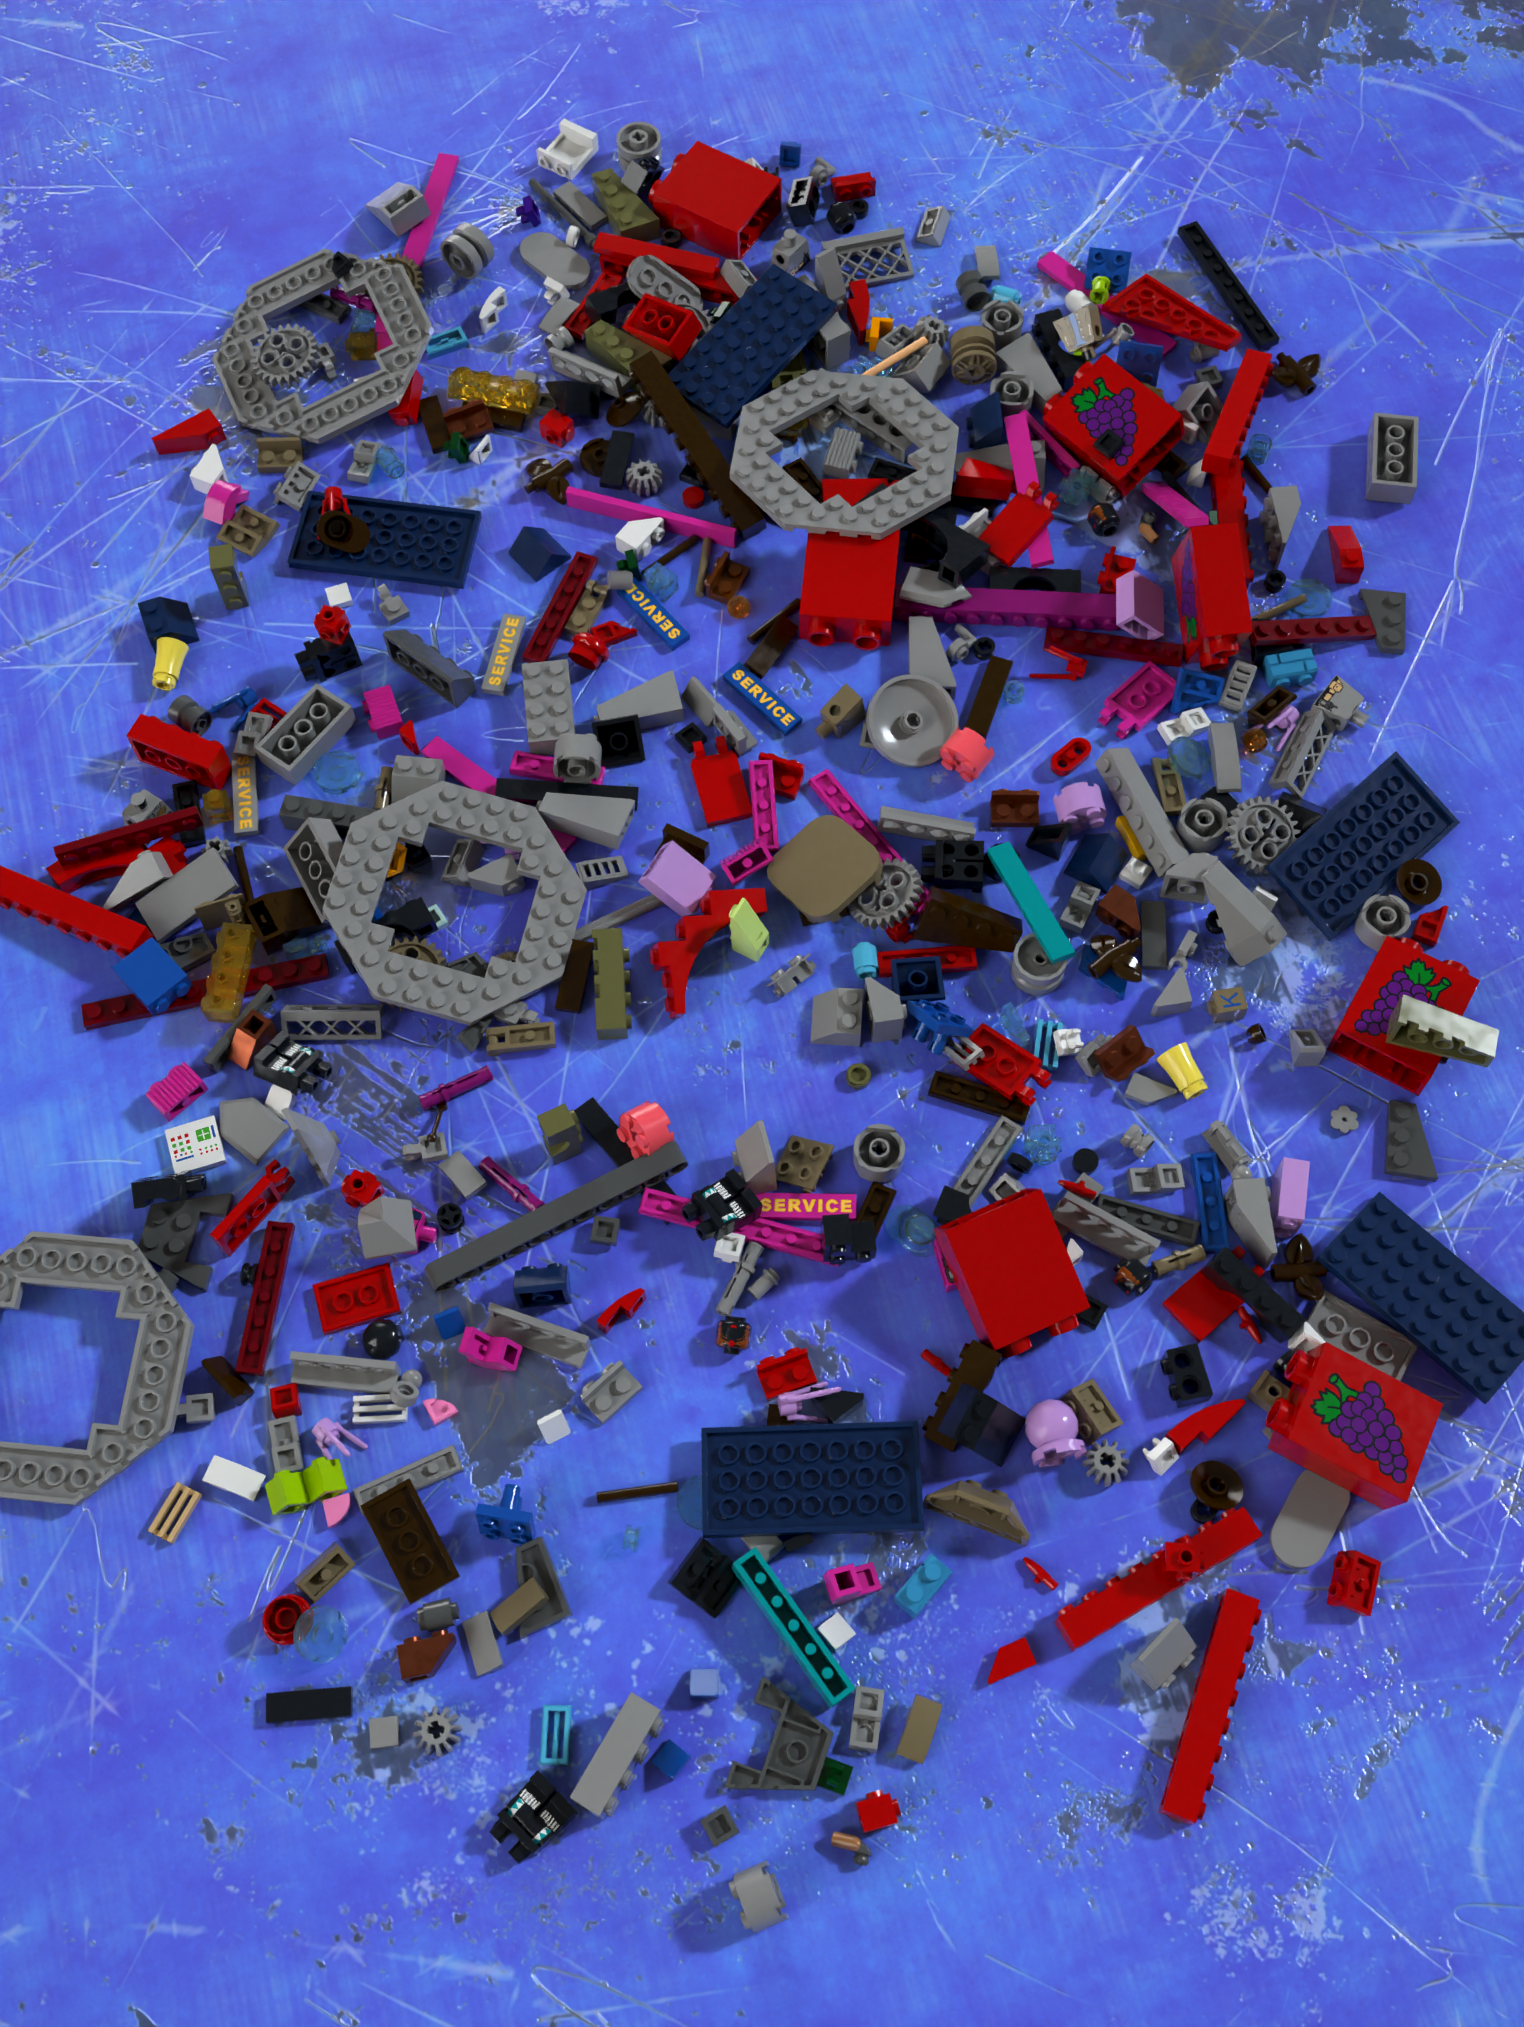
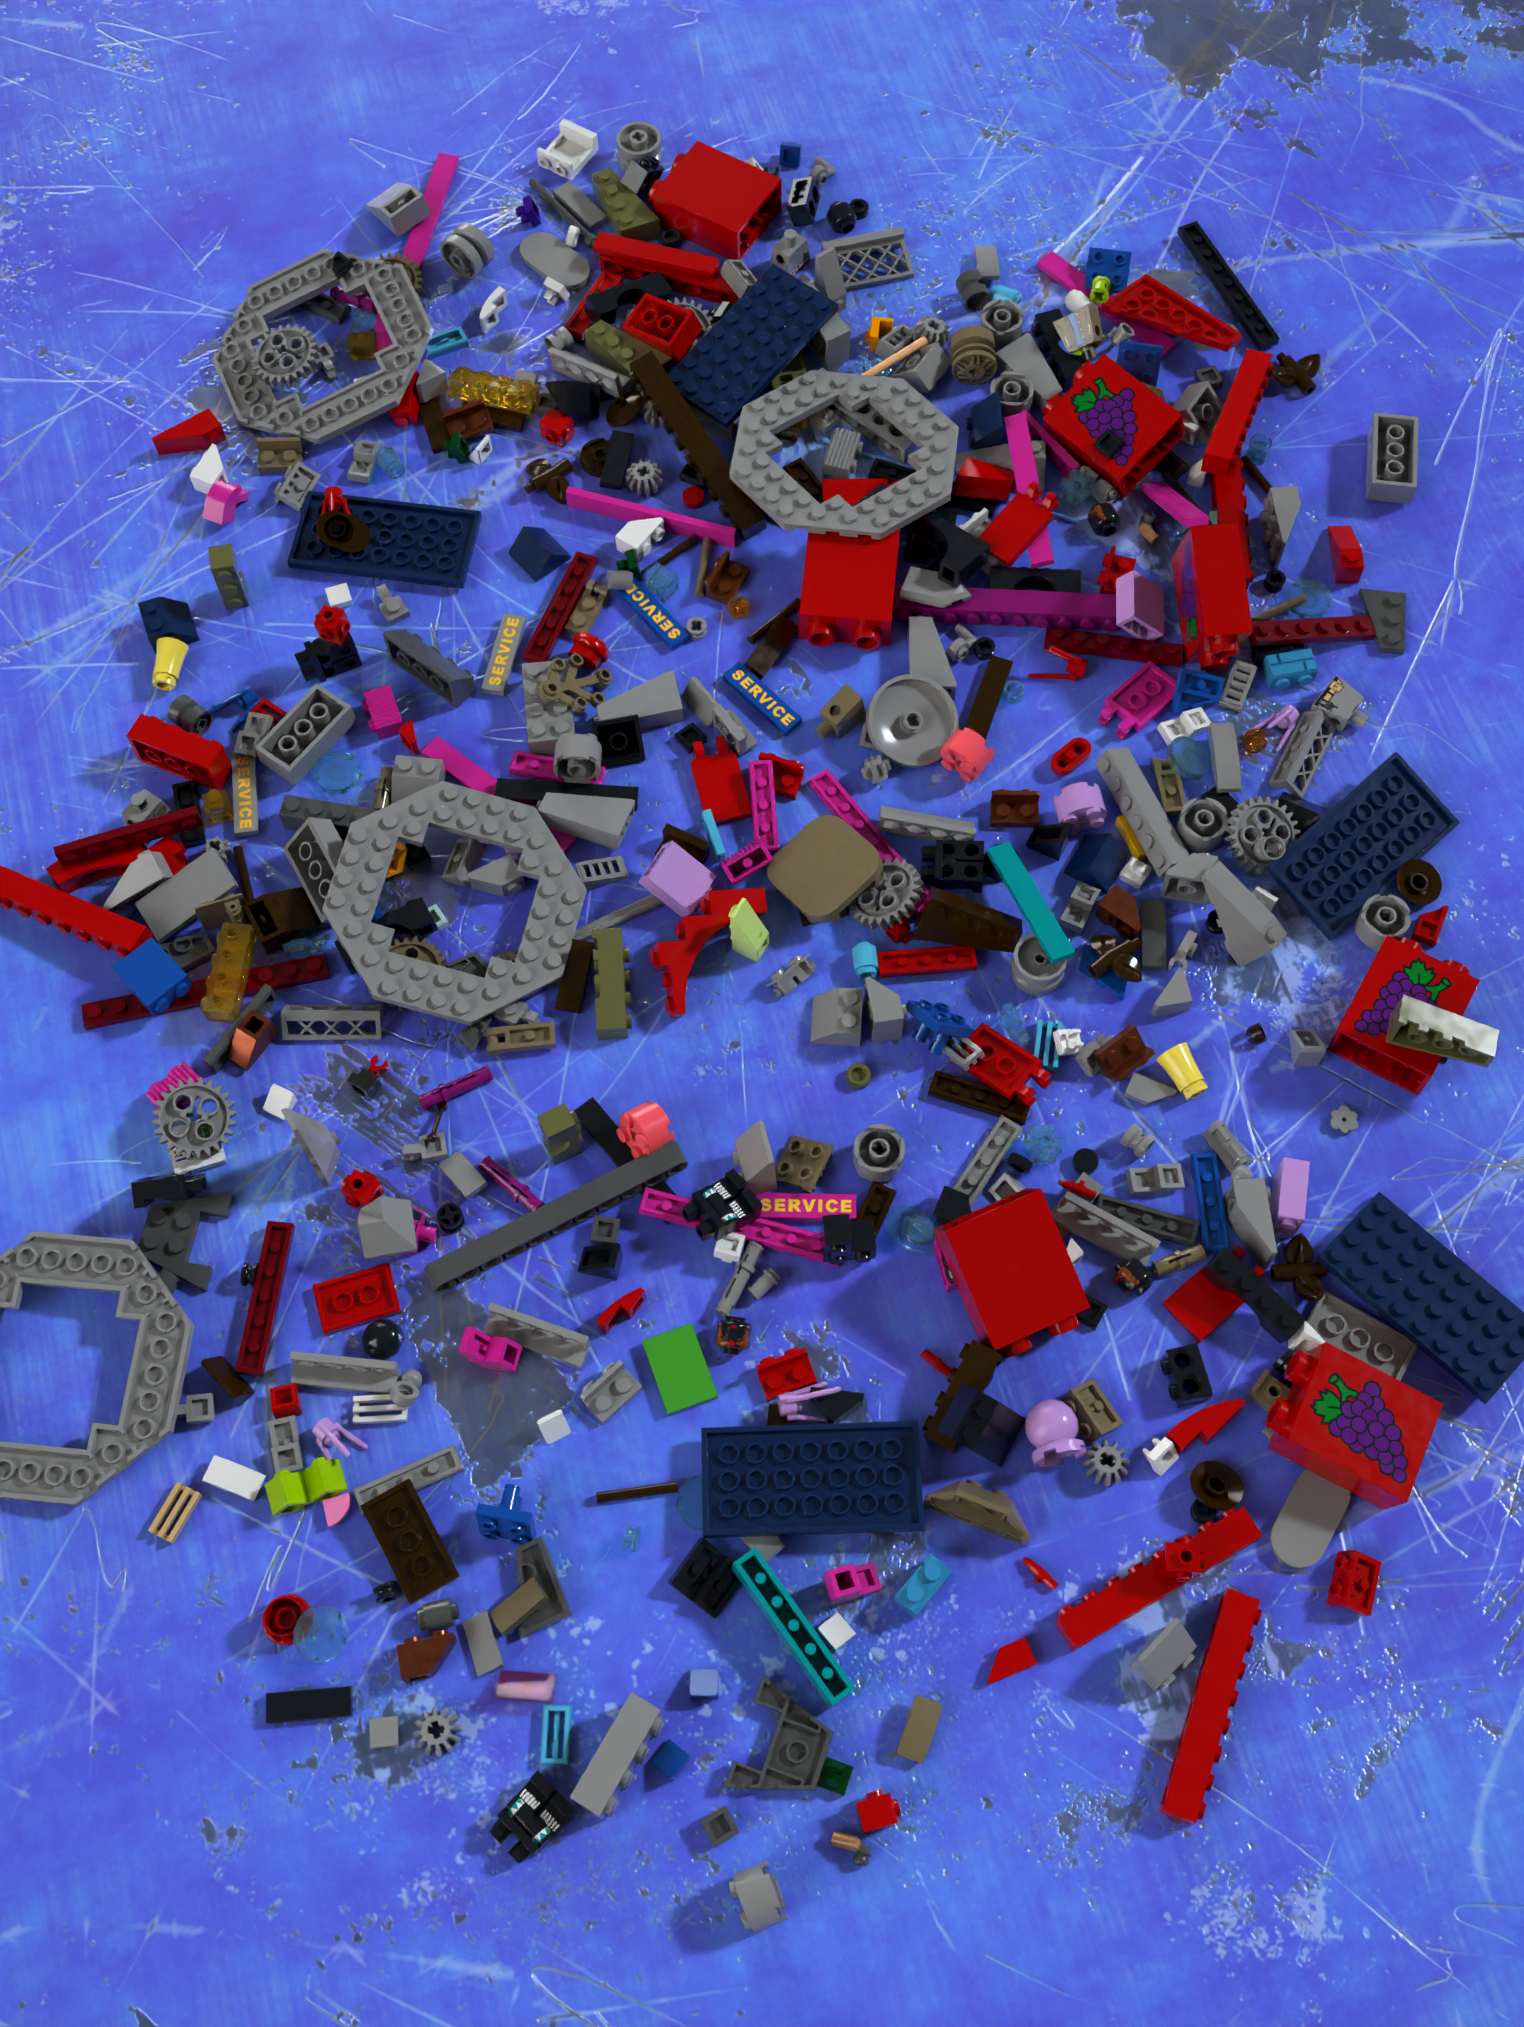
(170, 1115): none -> light grey gear
(248, 531): dark tan slope -> none
(250, 1127): light grey tile -> none
(252, 1208): red tile -> none
(291, 1065): black hips -> none
(324, 1572): dark tan slope -> none
(368, 1081): none -> pearl dark grey piece
(386, 1592): none -> black bush
(431, 381): none -> light grey slope
(440, 1410): bright pink tile -> none
(450, 1322): blue slope -> none
(526, 1687): none -> slope
(542, 1286): dark blue slope -> none
(550, 691): none -> dark tan plant
(558, 315): light grey slope -> none
(601, 1260): none -> black slope
(612, 633): red tile -> none
(656, 278): light grey tile -> none
(679, 1369): none -> bright green tile
(696, 622): none -> light grey bush
(713, 835): none -> medium azure tile
(797, 1542): black tile -> none
(853, 186): red bracket -> none
(858, 309): red slope -> none
(866, 1719): light grey slope -> none
(876, 769): none -> light grey gear
(917, 979): dark blue slope -> none
(933, 226): light grey slope -> none
(1198, 353): light grey pin -> none
(1227, 1005): dark tan brick -> none
(1249, 1324): red helmet -> none
(1270, 706): dark brown slope -> none
(1274, 848): none -> light grey wheel
(1406, 1144): dark grey wing -> none

